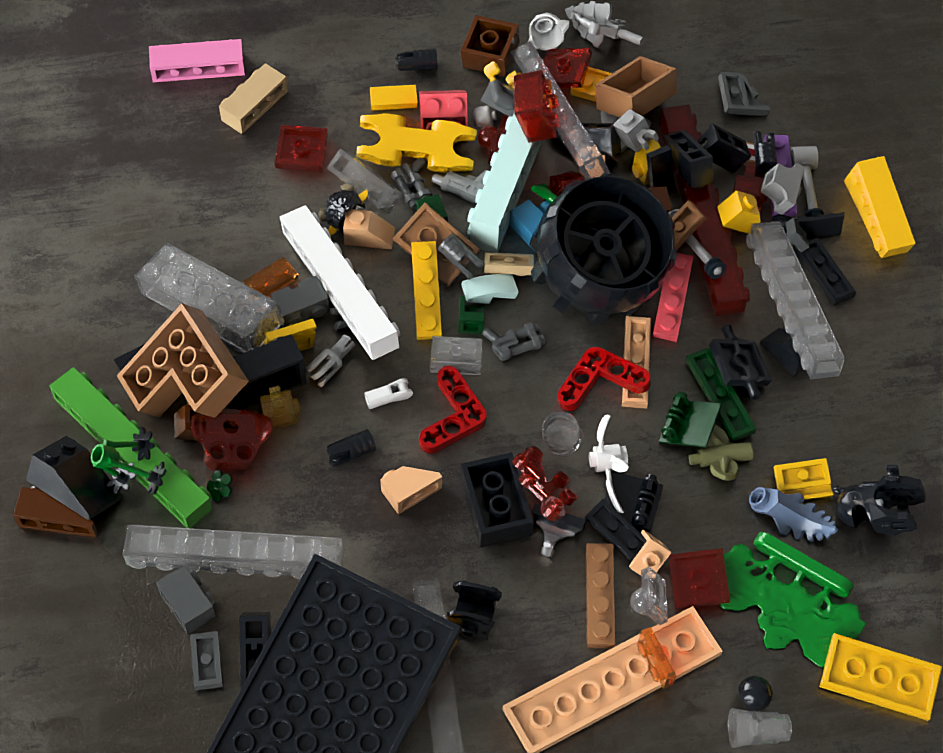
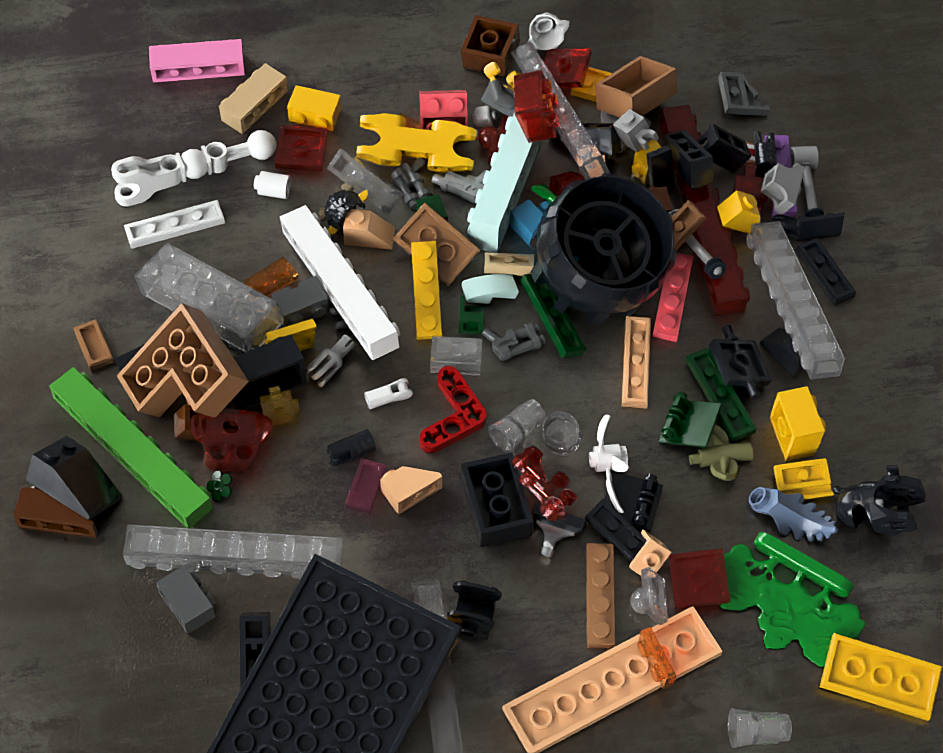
(93, 345): none -> medium nougat tile
(105, 456): plant -> none
(162, 172): none -> white piece
(174, 224): none -> white tile
(206, 660): dark grey plate -> none
(273, 184): none -> white brick
(314, 108): none -> yellow brick
(365, 486): none -> clear pink tile
(393, 97): yellow tile -> none
(417, 60): black hinge -> none
(456, 251): dark grey hinge -> none
(516, 426): none -> clear plant
(557, 324): none -> dark green plate
(595, 23): light grey bar -> none
(601, 368): red beam -> none
(755, 693): black piece -> none
(796, 235): dark grey plate -> none
(797, 423): none -> yellow brick
(880, 206): yellow wedge -> none

